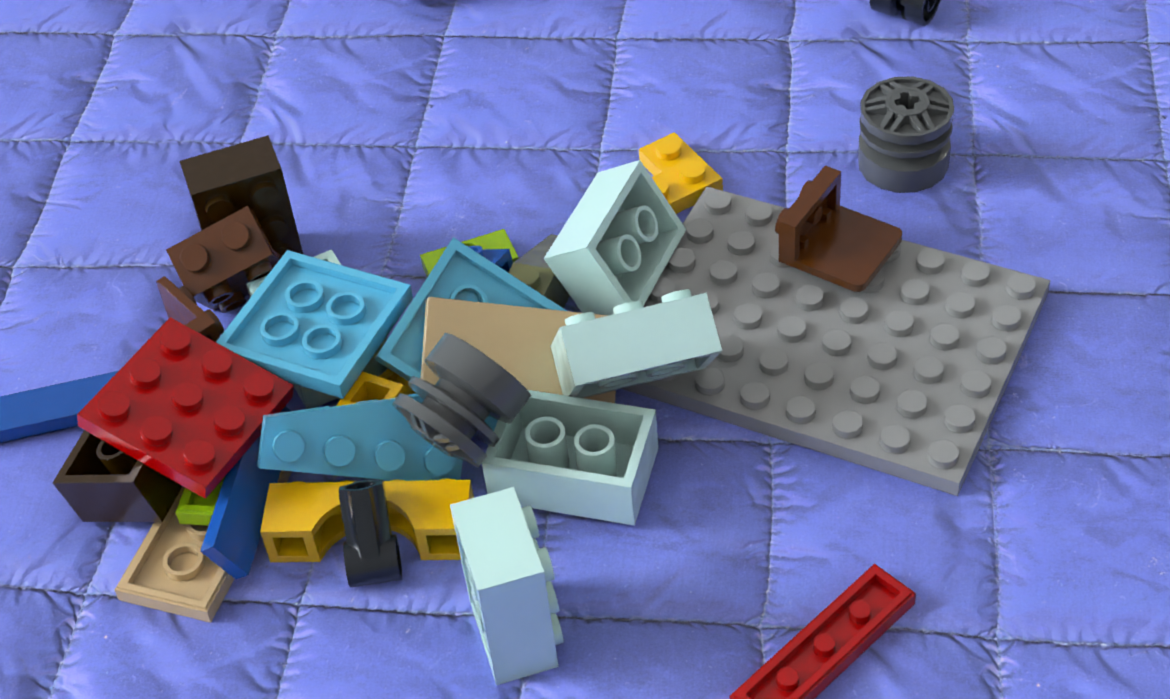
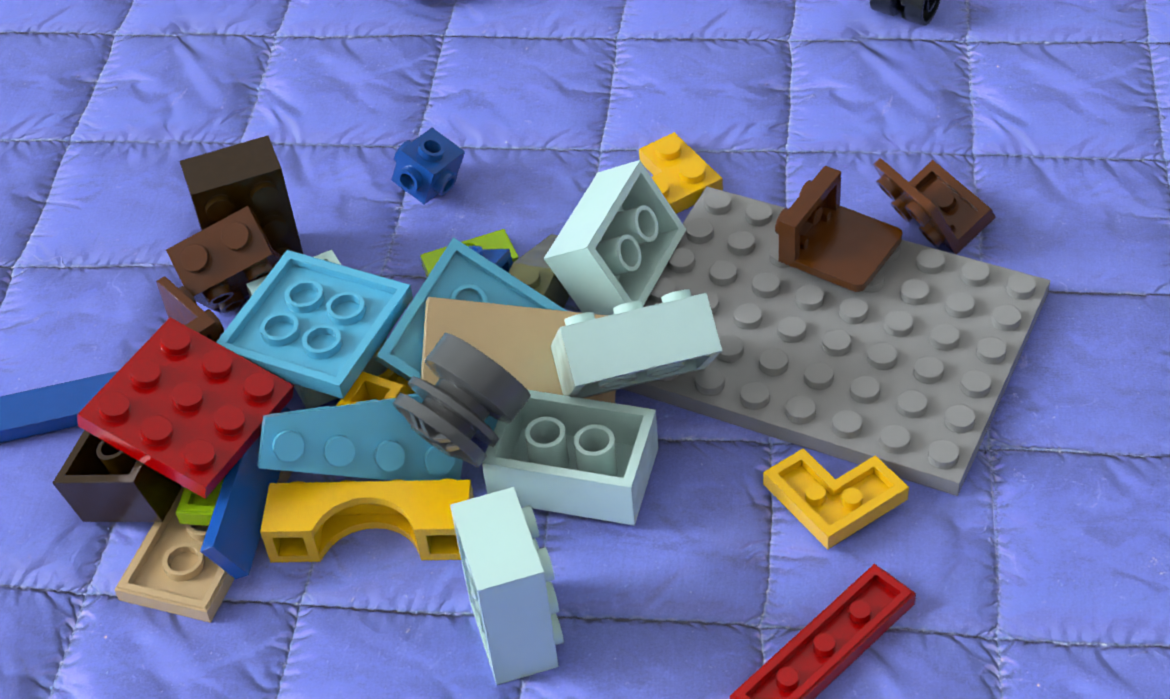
(369, 547): black piece -> none
(427, 165): none -> blue brick
(833, 506): none -> yellow plate
(905, 134): dark grey wheel -> none
(938, 203): none -> reddish brown bracket

